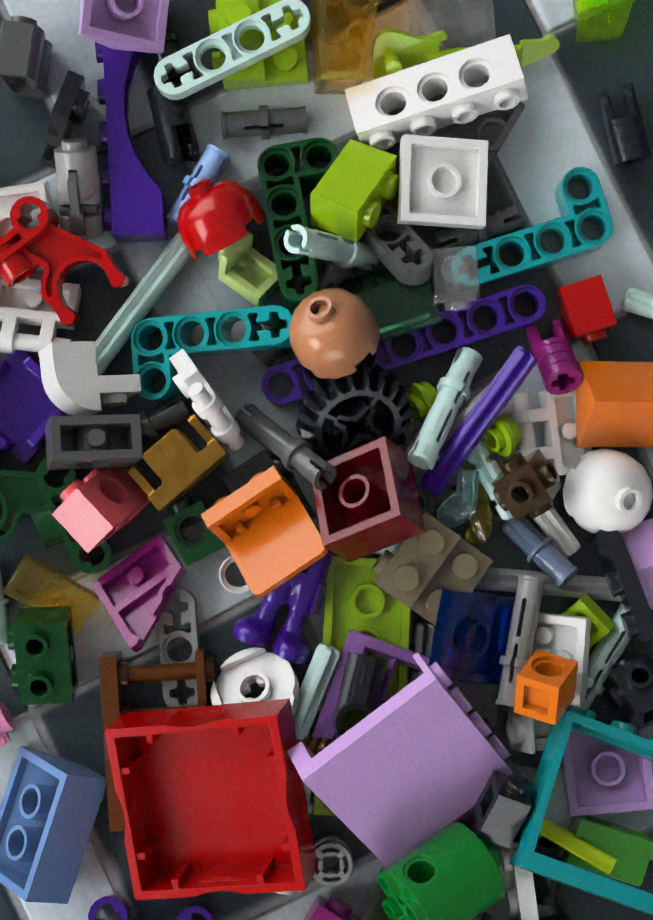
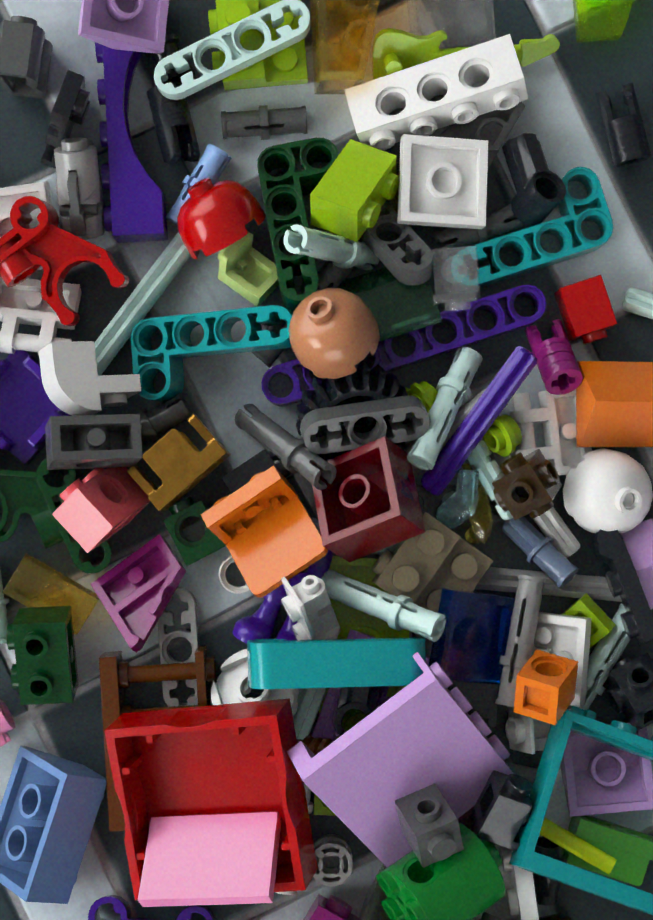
(206, 401): white plate -> none
(210, 860): none -> bright pink tile
(311, 608): none -> white hinge
(333, 662): none -> teal beam
(350, 413): none -> dark grey beam
(396, 611): none -> light aqua pin
(433, 834): none -> dark grey brick
(536, 186): none -> black piece

